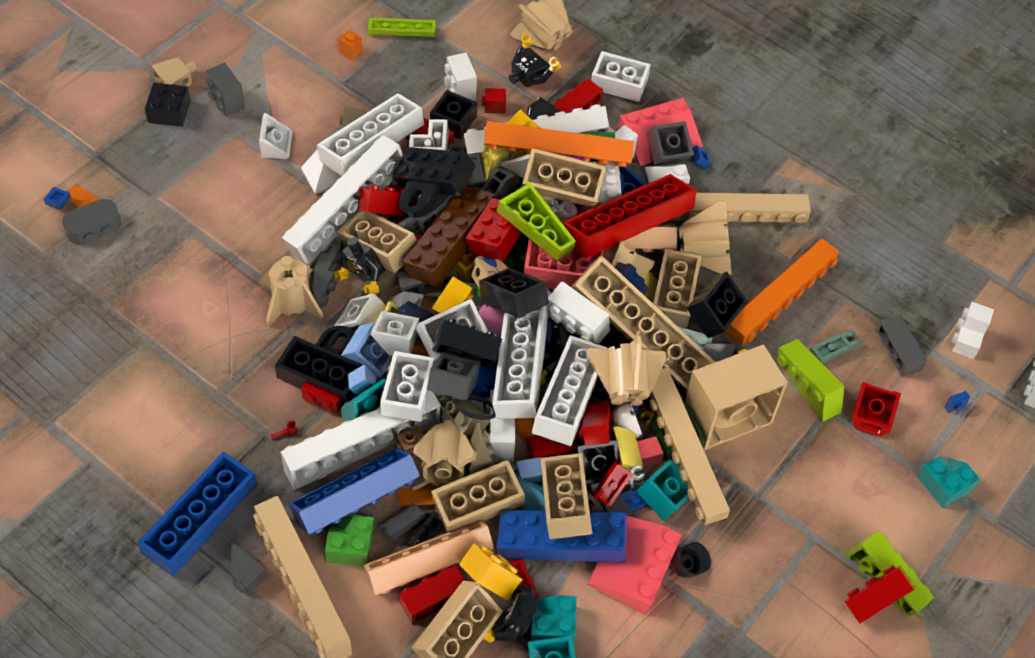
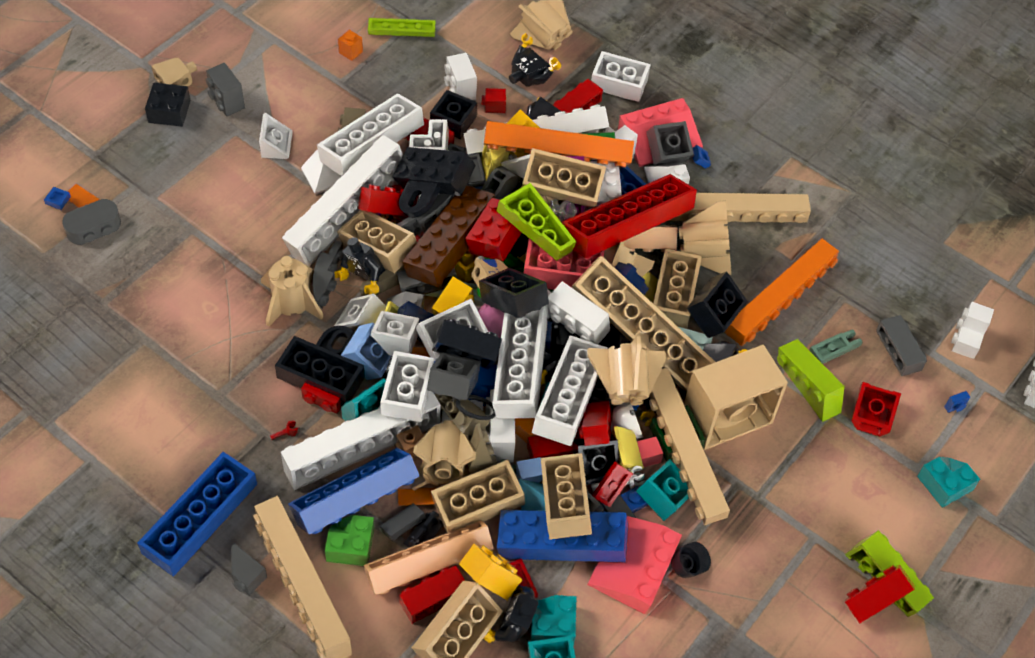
(361, 379): light blue brick -> none

